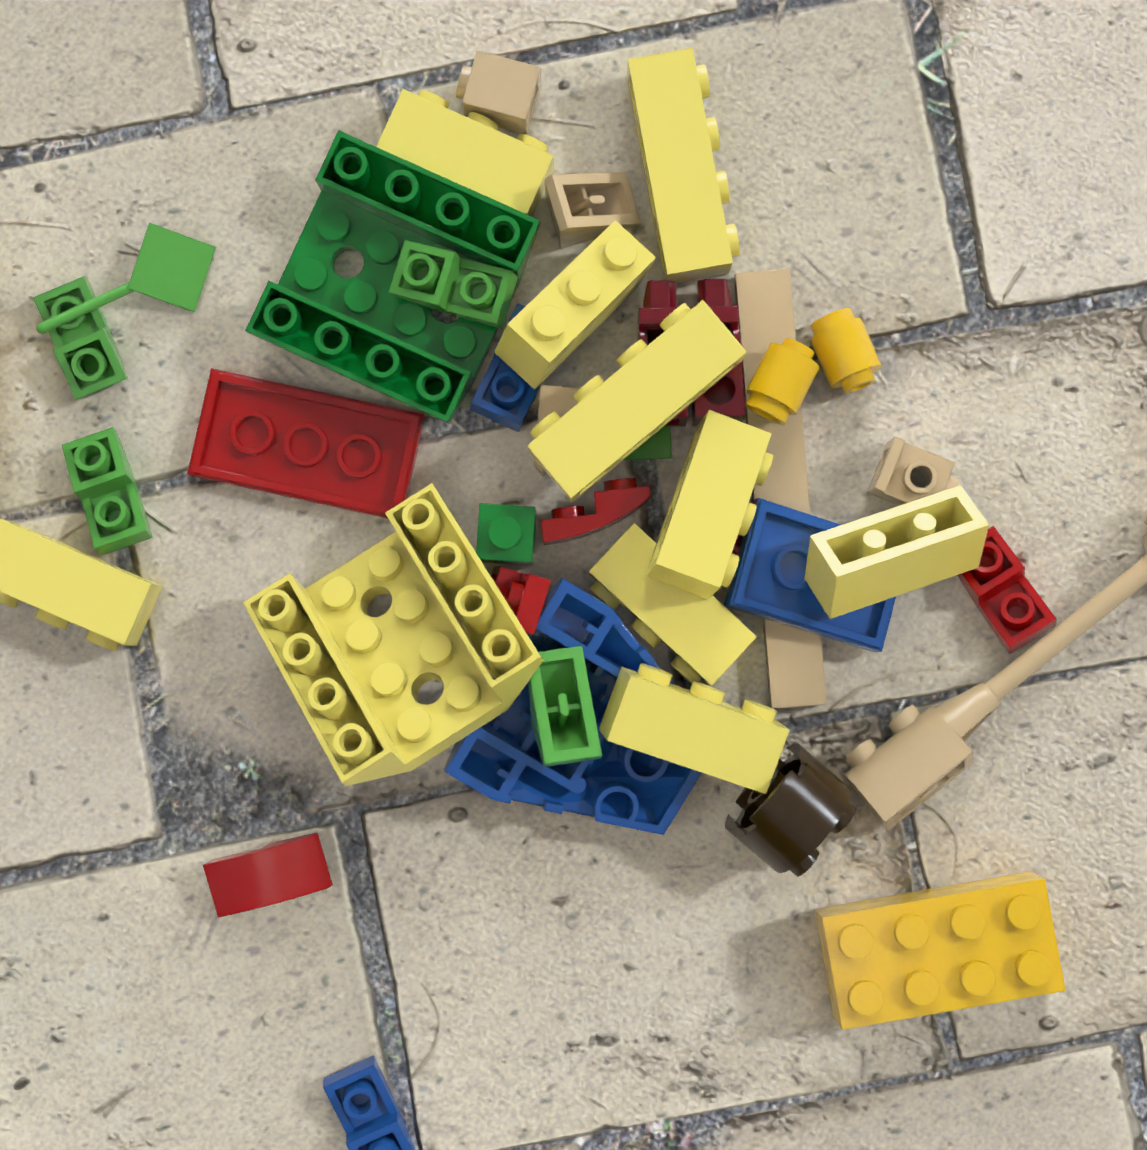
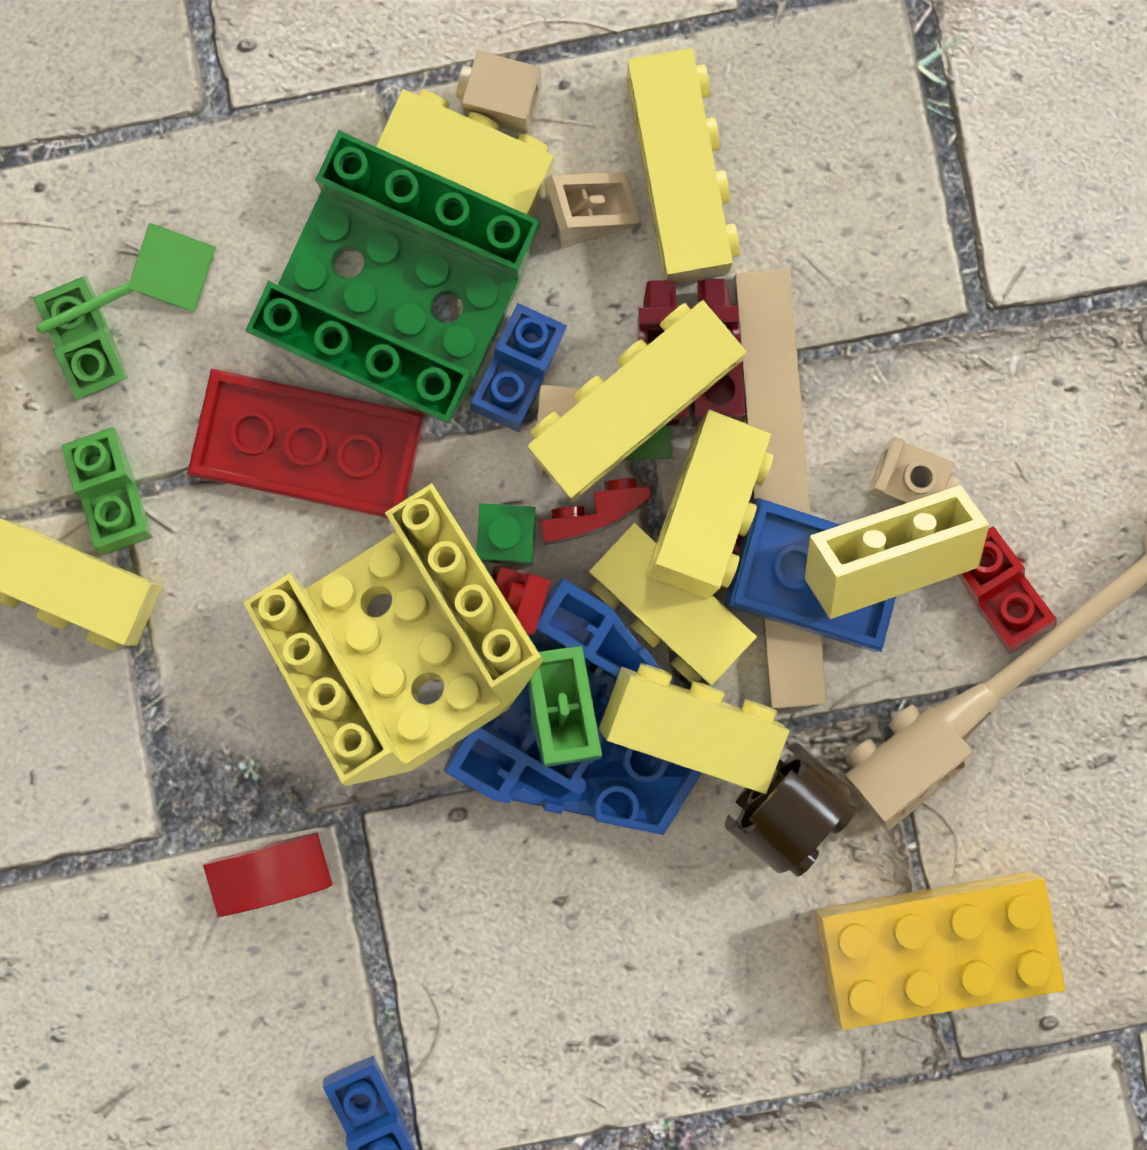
(453, 284): bright green slope -> none
(574, 304): light yellow brick -> none
(781, 381): yellow brick -> none
(845, 351): yellow brick -> none

